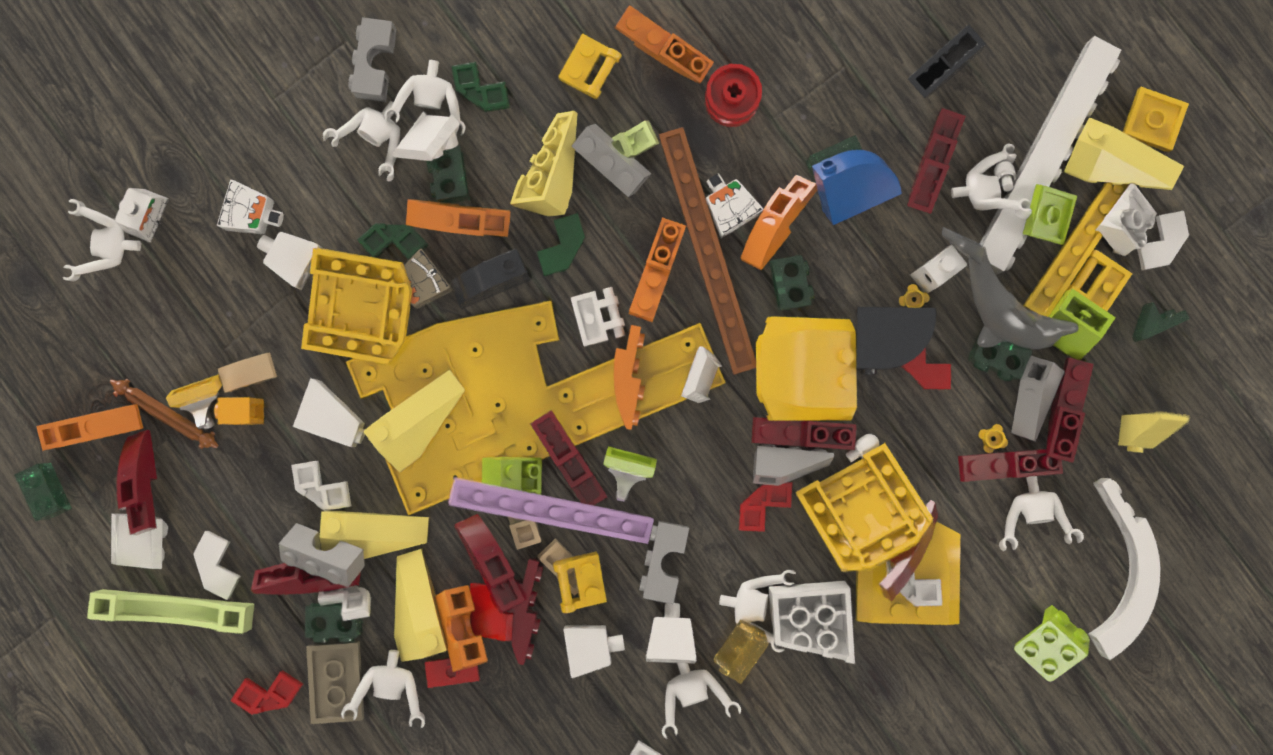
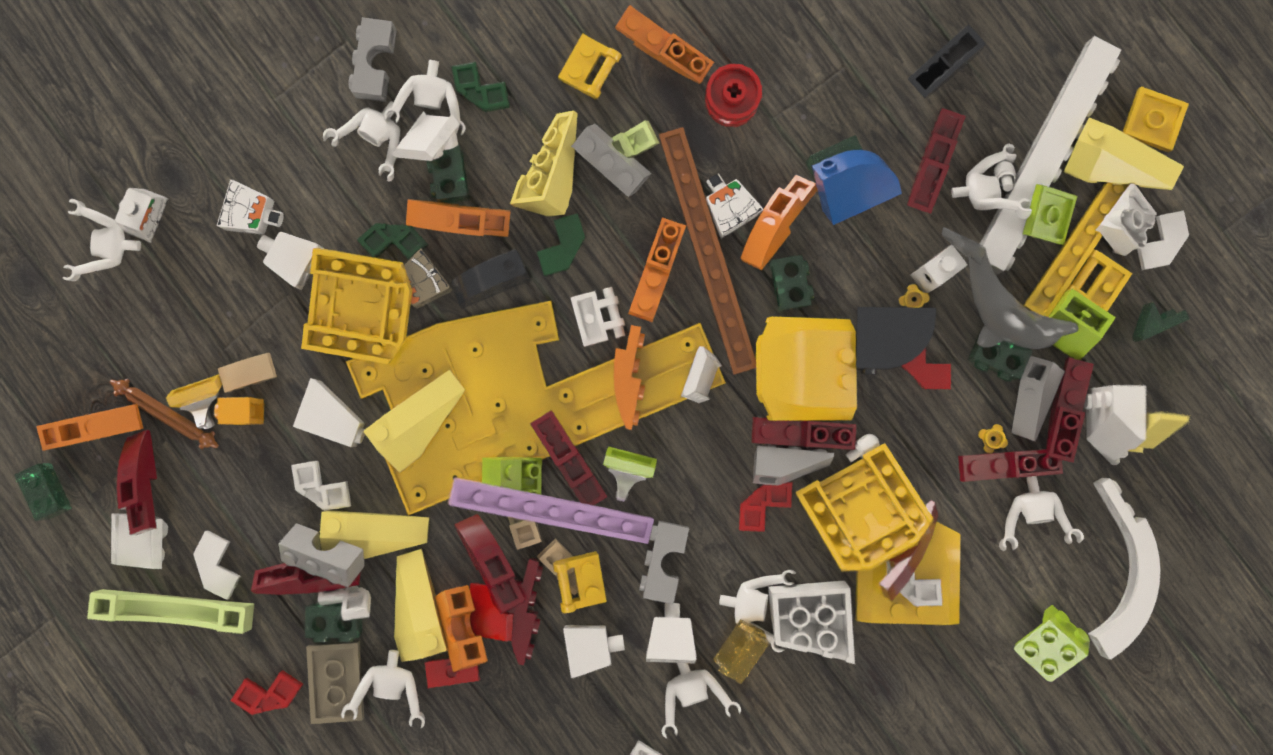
(1116, 419): none -> white wedge

